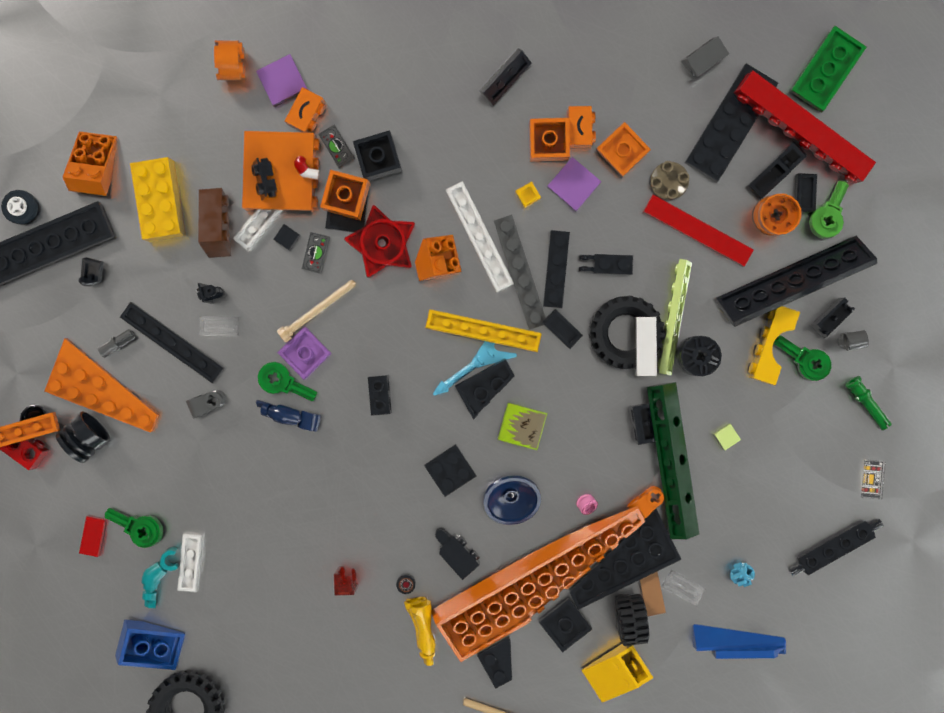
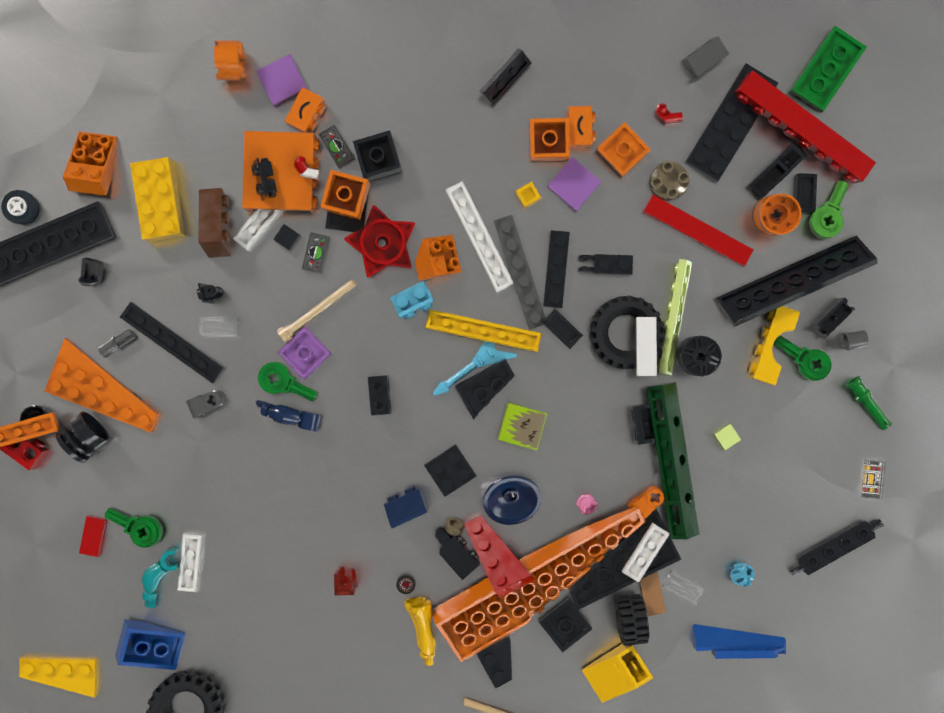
(66, 673): none -> yellow wing
(406, 506): none -> dark blue slope
(412, 300): none -> medium azure bracket
(454, 526): none -> dark tan tile
(500, 564): none -> red wedge
(645, 552): none -> white tile
(666, 116): none -> red arm

